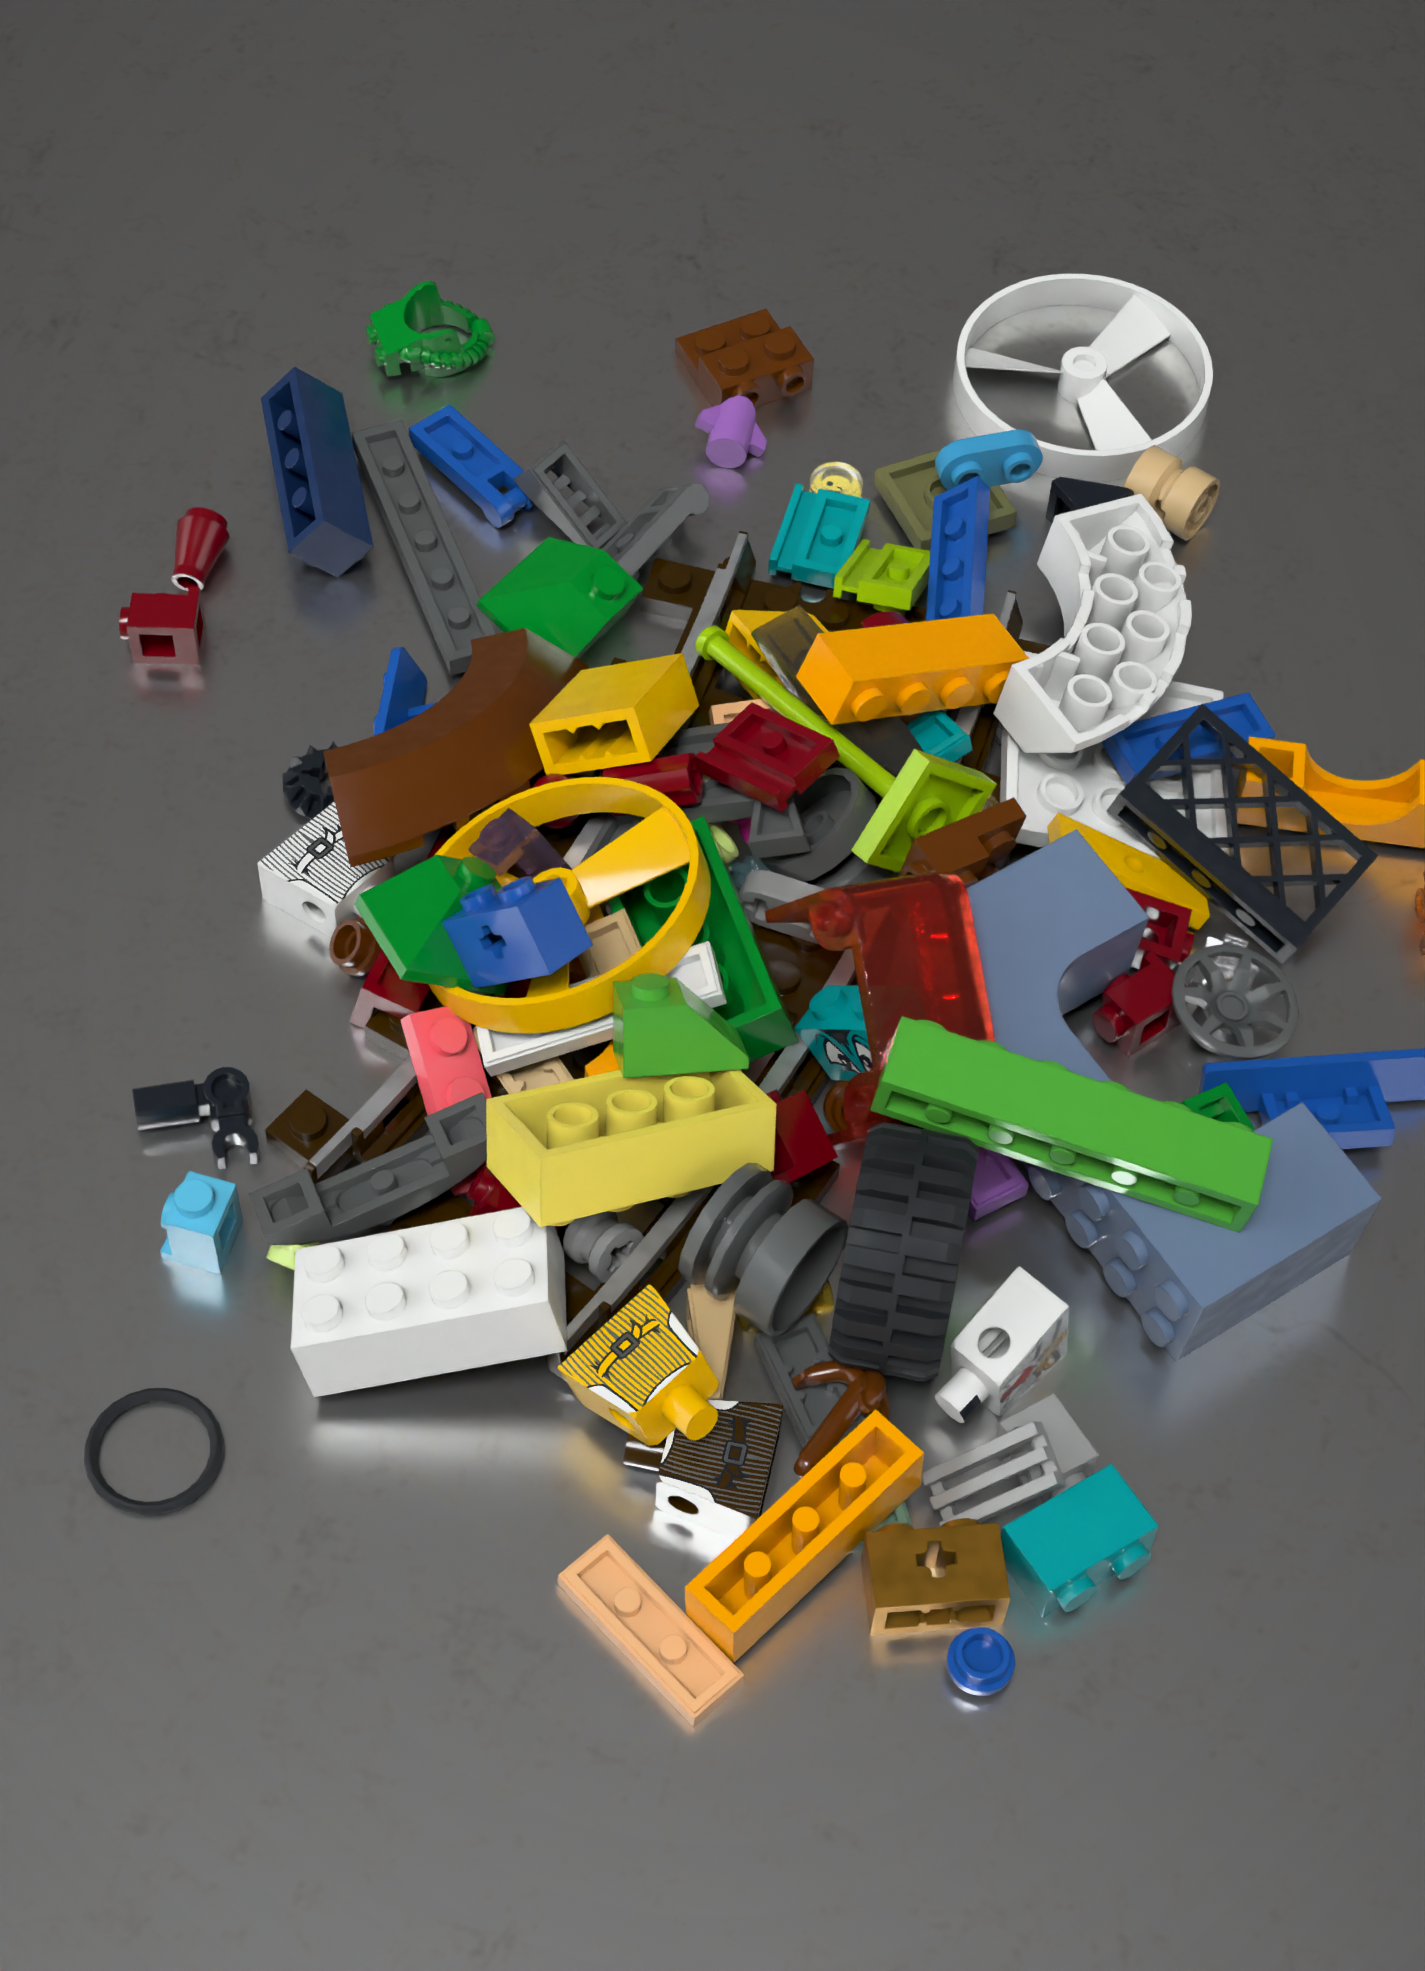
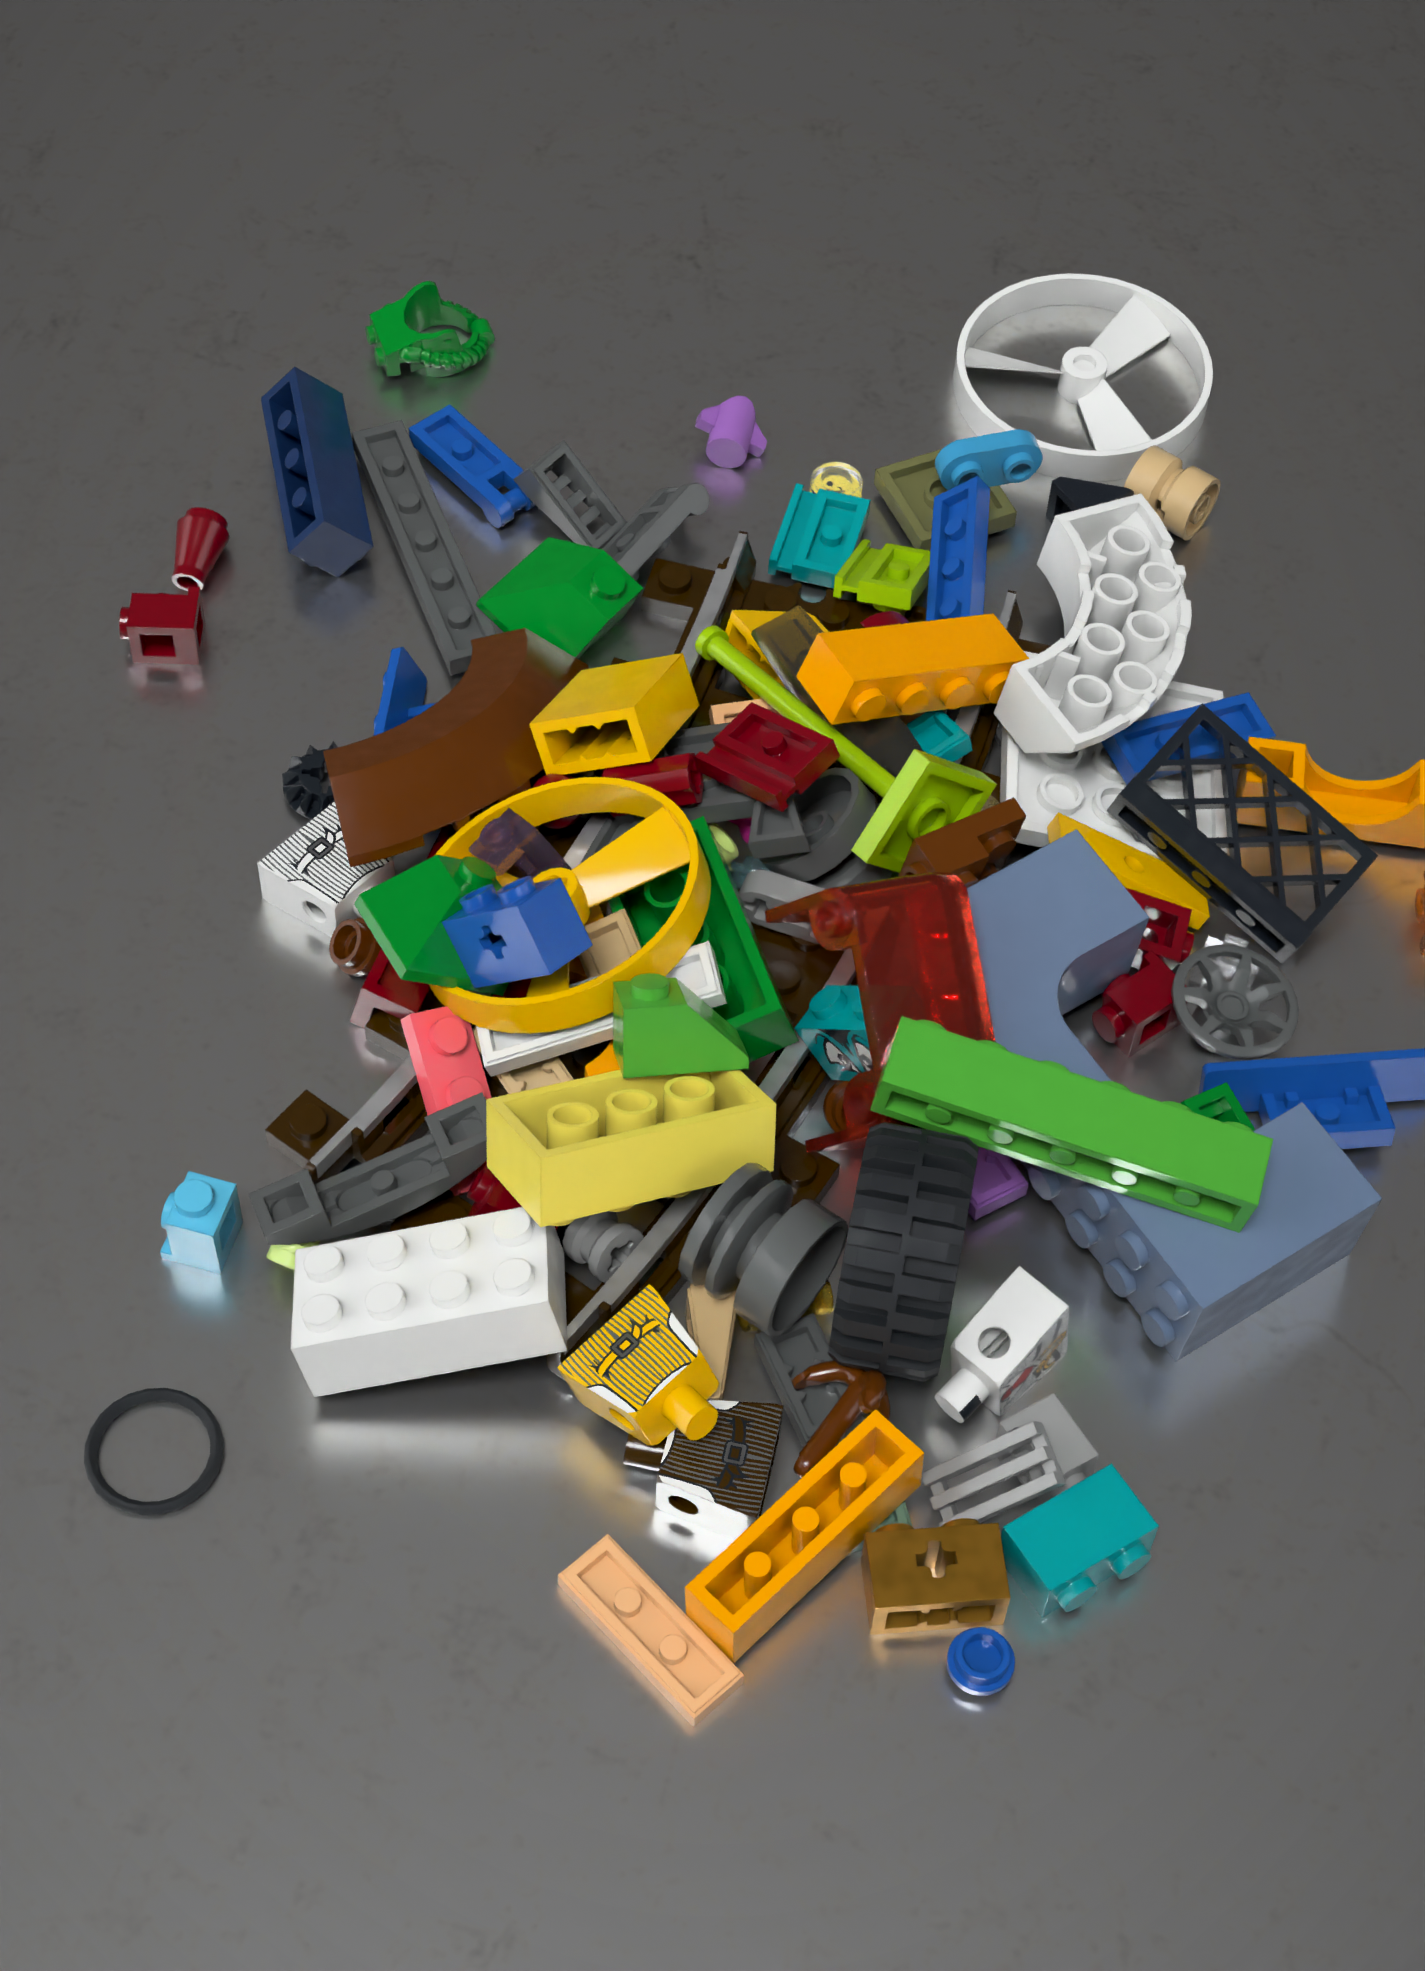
(222, 1096): black bar -> none
(747, 360): reddish brown plate -> none
(799, 1138): dark red brick -> none

